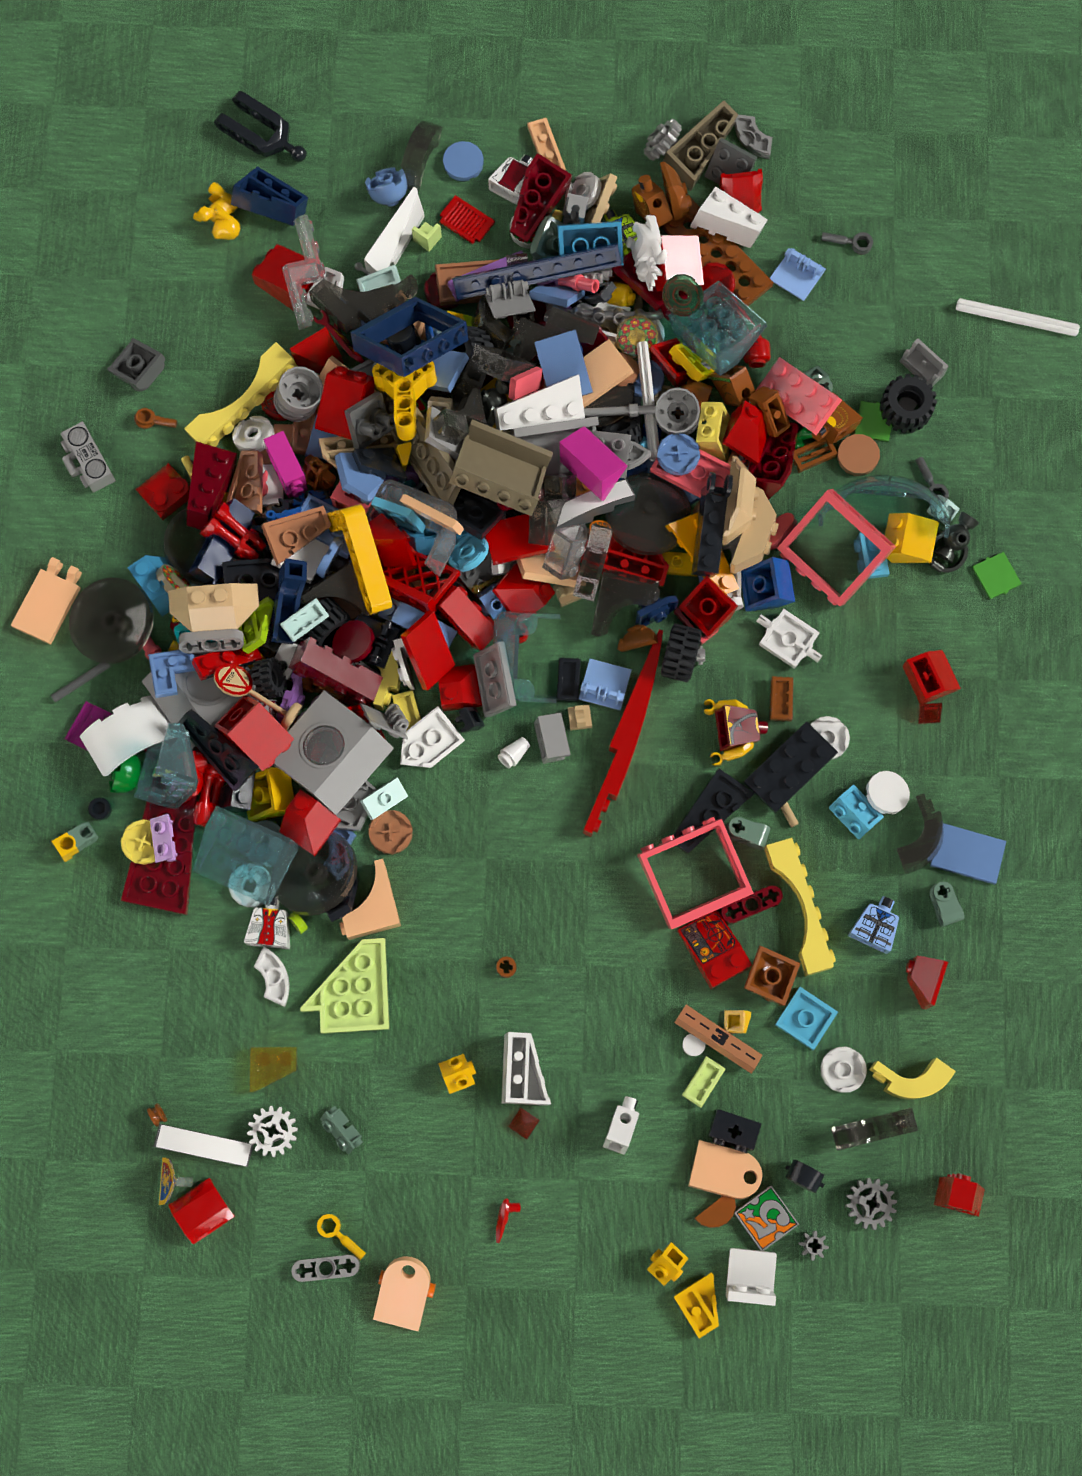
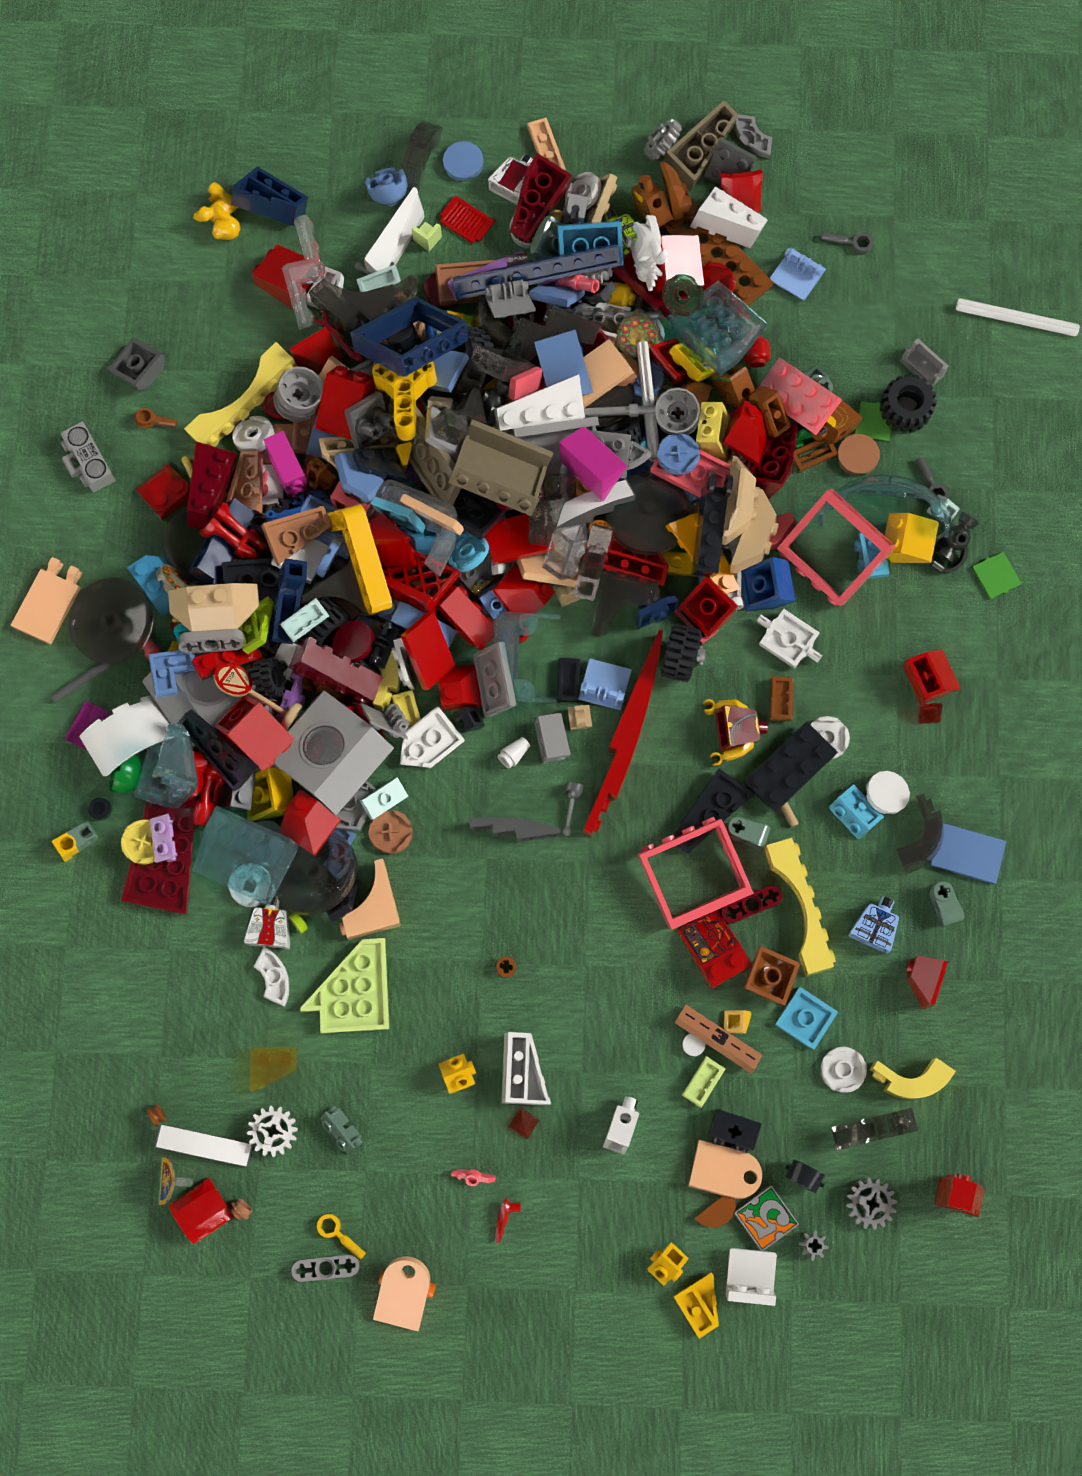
(241, 1209): none -> nougat plate
(268, 117): black piece -> none
(473, 1176): none -> coral piece
(524, 829): none -> dark grey slope
(573, 791): none -> hinge
(637, 637): dark orange tile -> none

